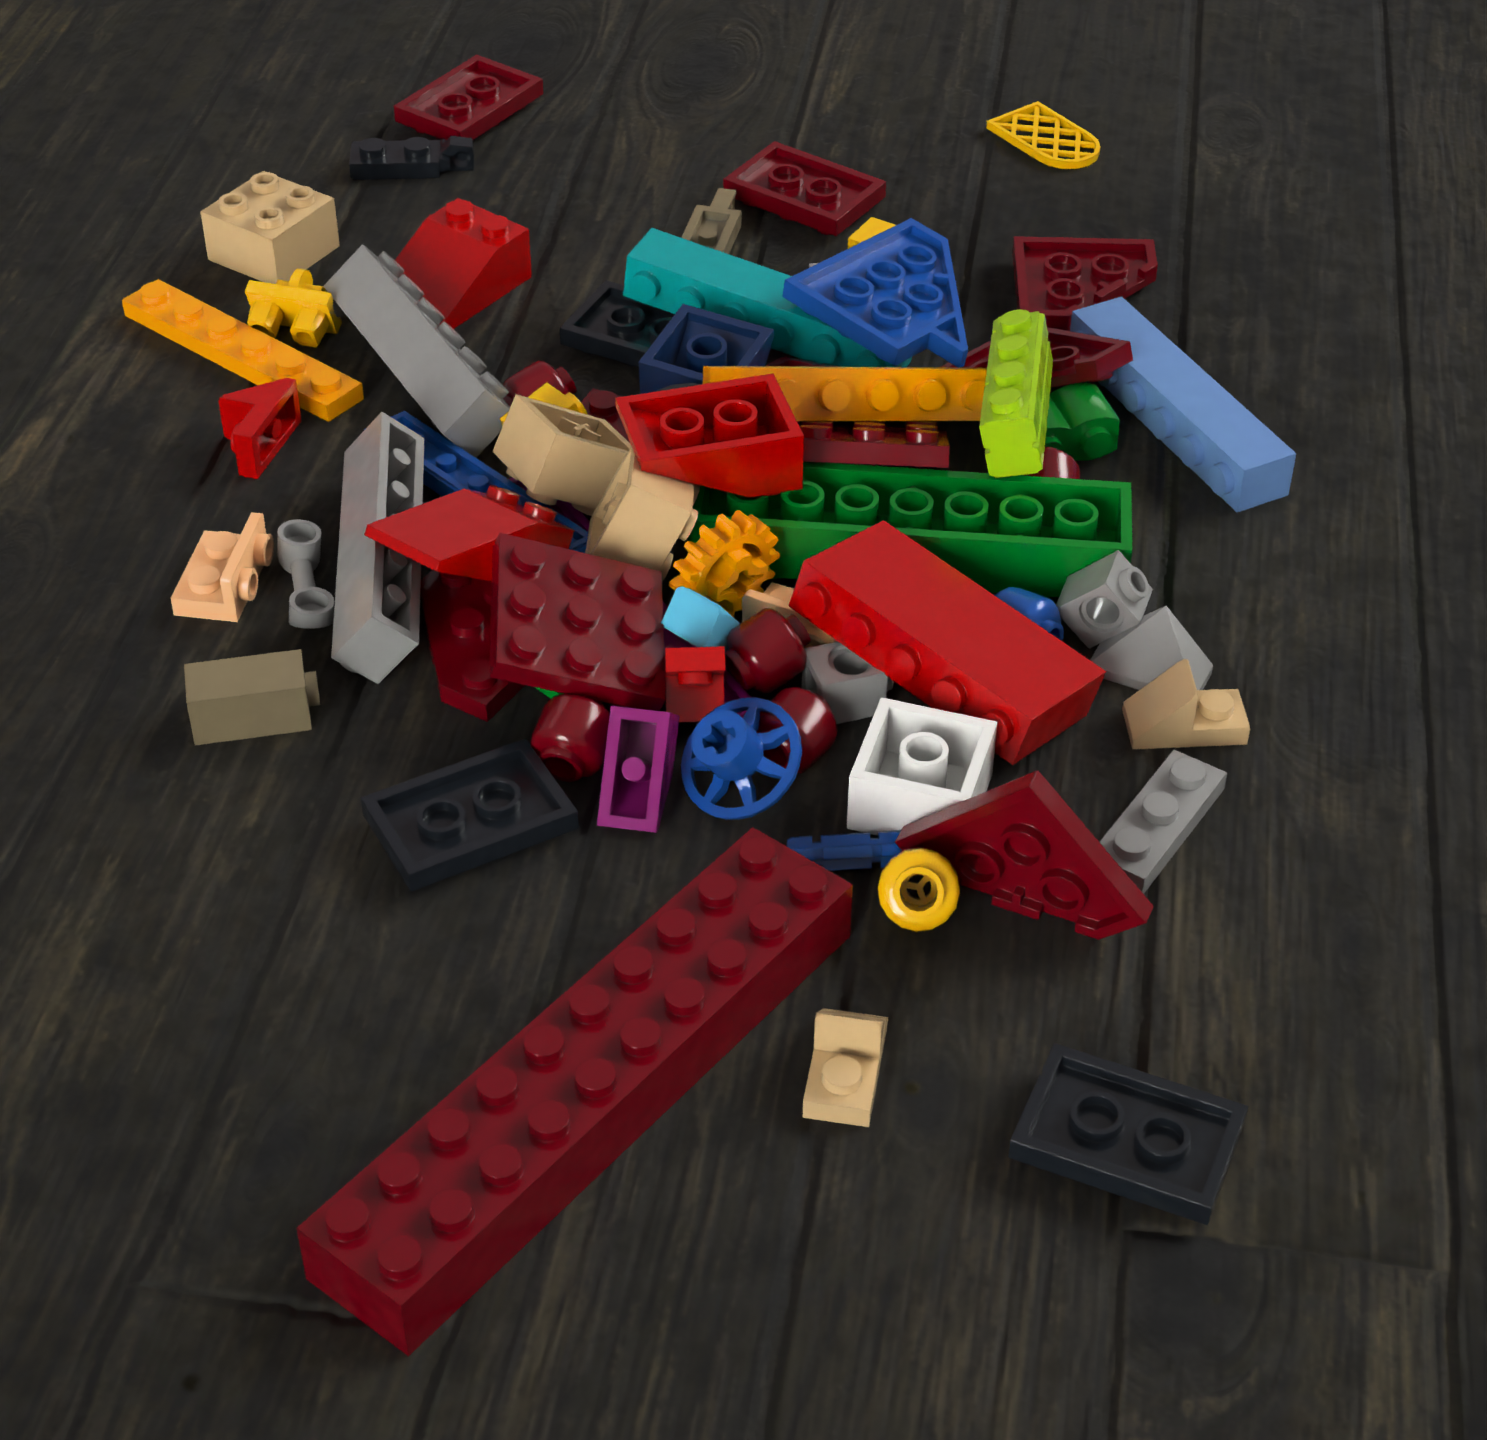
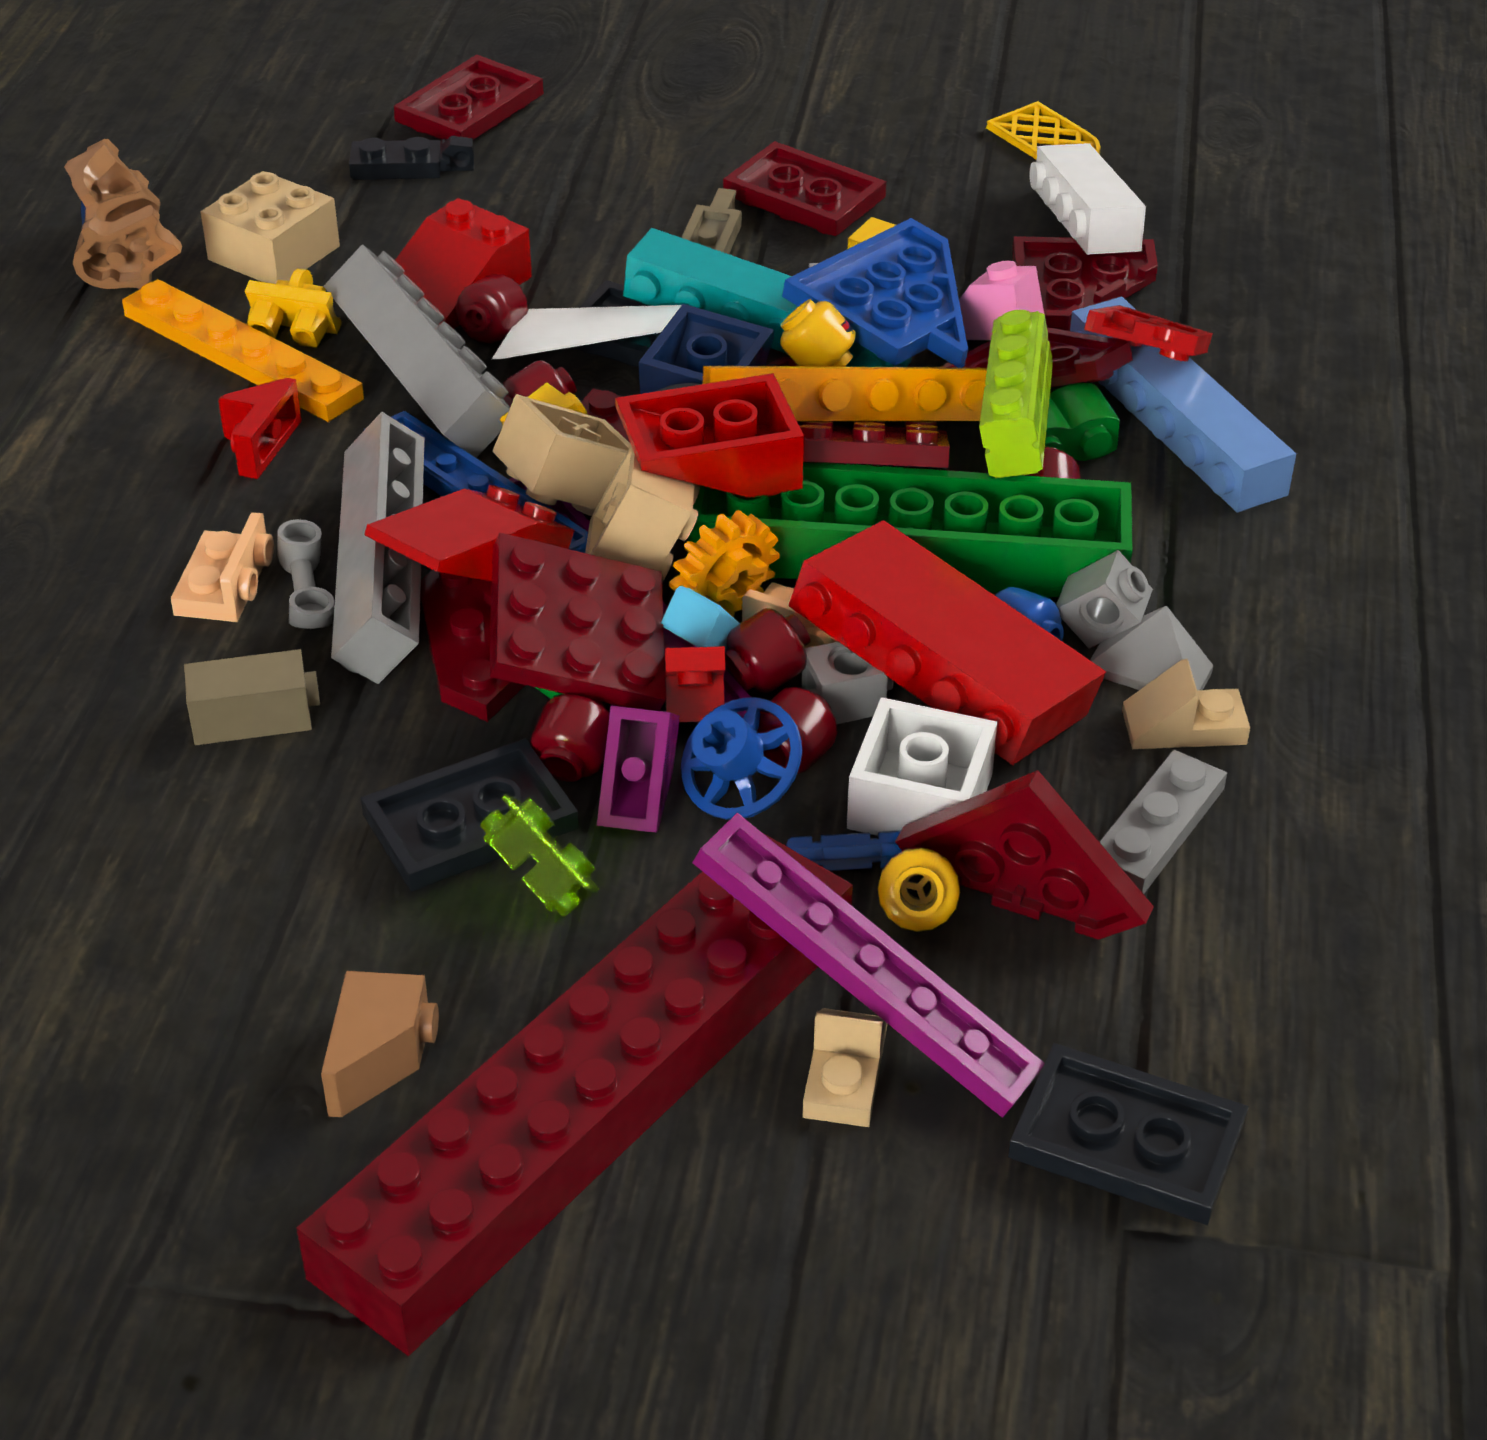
(120, 221): none -> medium nougat hips
(376, 1037): none -> medium nougat slope
(491, 308): none -> dark red head
(524, 834): none -> clear neon green hinge
(572, 327): none -> white sticker
(817, 335): none -> yellow head
(869, 964): none -> magenta plate
(996, 293): none -> bright pink slope
(1088, 198): none -> white brick
(1173, 339): none -> red wing

